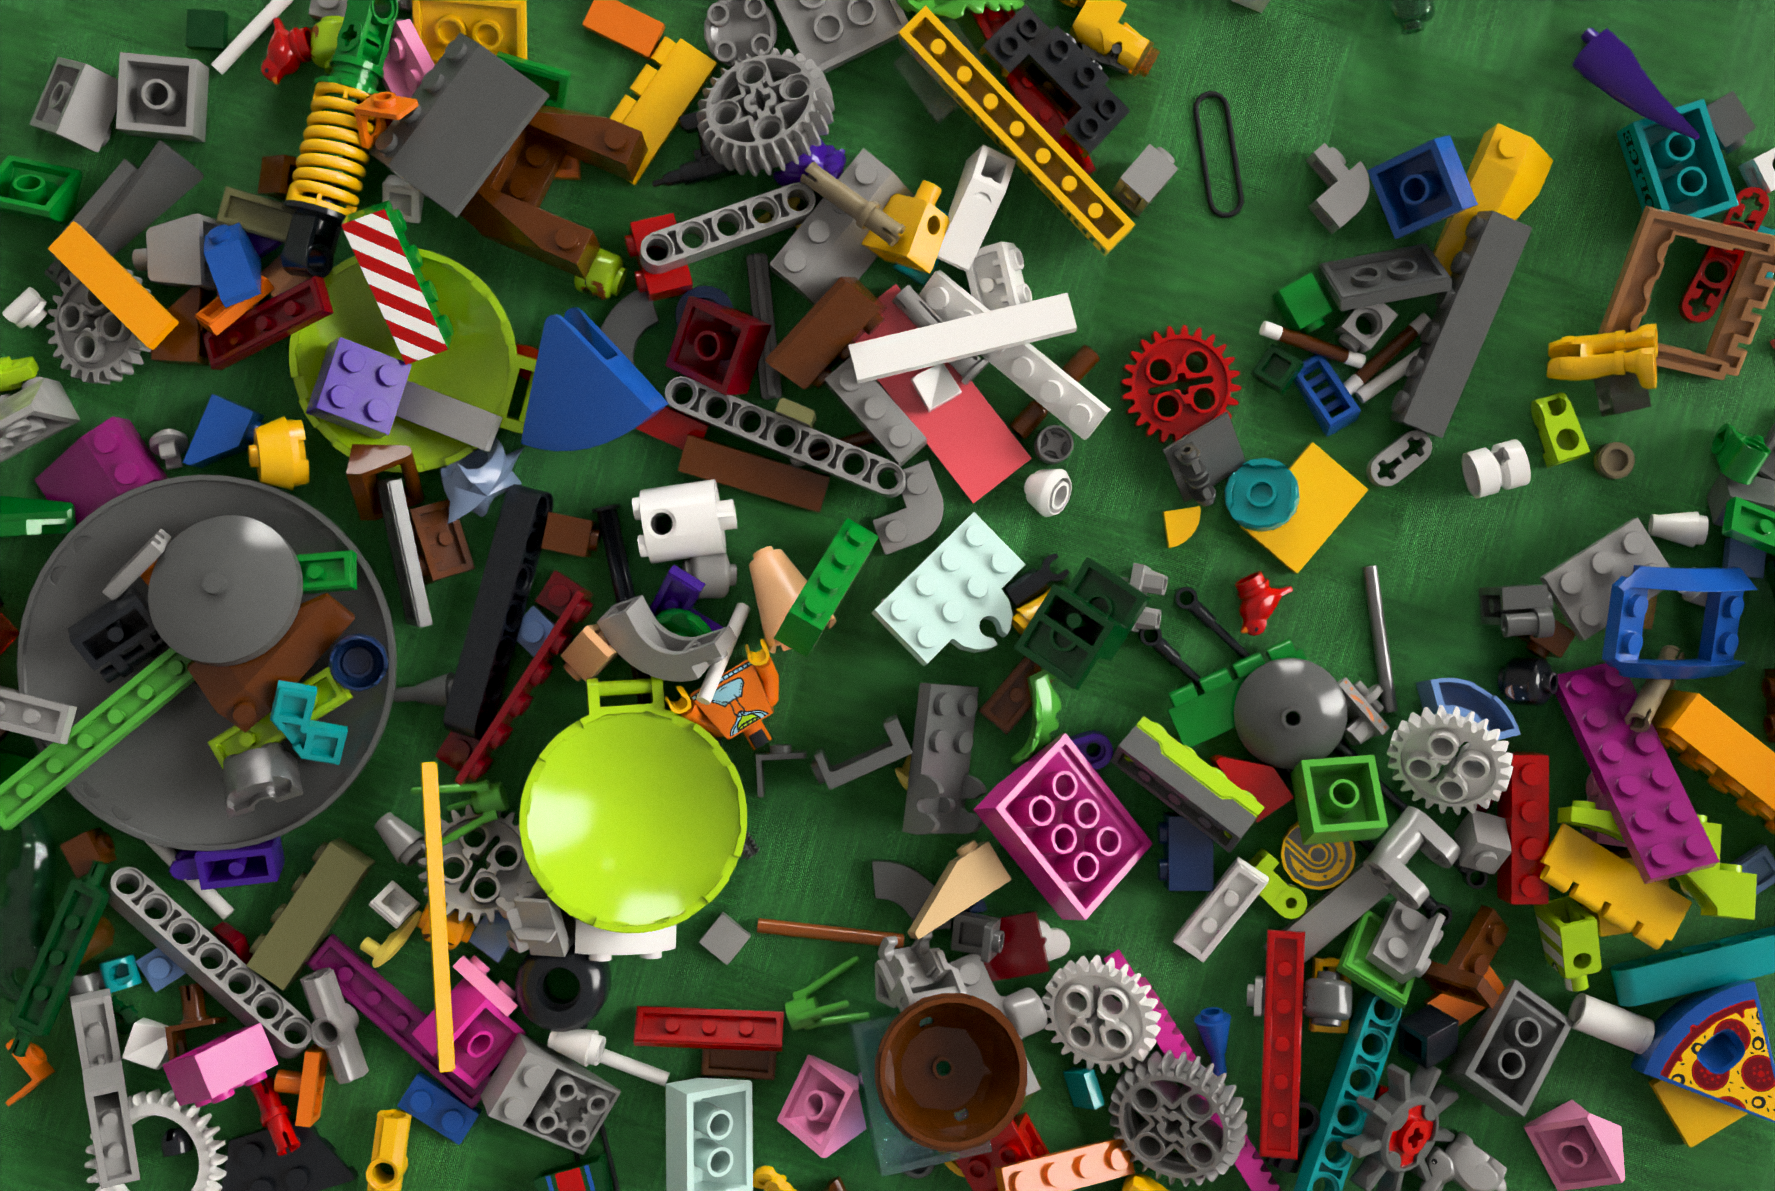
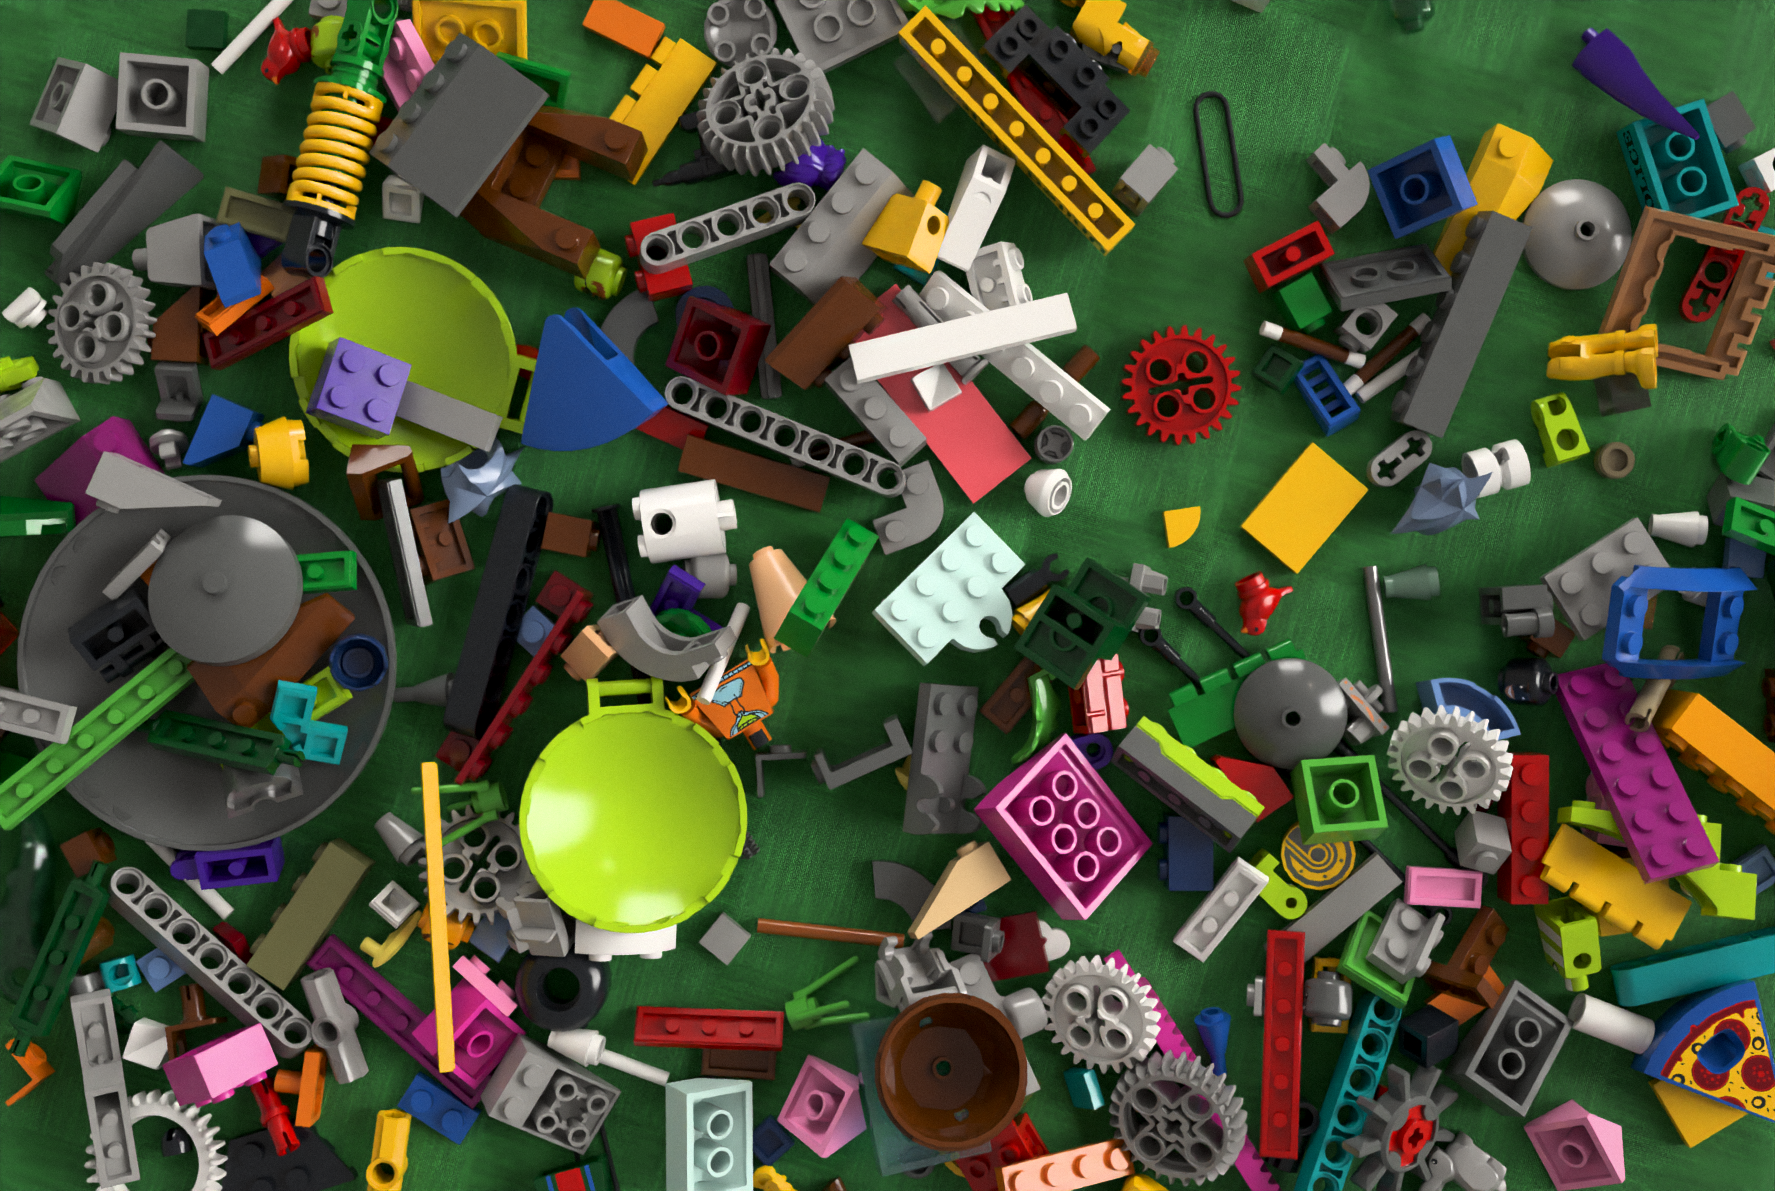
(113, 285): light orange tile -> none
(133, 486): none -> light grey slope
(178, 390): none -> dark grey bracket
(220, 742): none -> dark green plate
(381, 106): orange bracket -> none
(397, 281): brick -> none
(770, 1141): none -> dark blue tile
(796, 412): olive tile -> none
(864, 212): dark tan pin -> none
(1100, 699): none -> brick
(1204, 459): dark grey hinge -> none
(1262, 495): teal tile -> none
(1289, 257): none -> red brick
(1408, 834): light grey connector -> none
(1414, 583): none -> sand green cone
(1442, 501): none -> sand blue hair
(1443, 887): none -> bright pink tile
(1559, 249): none -> light grey dish

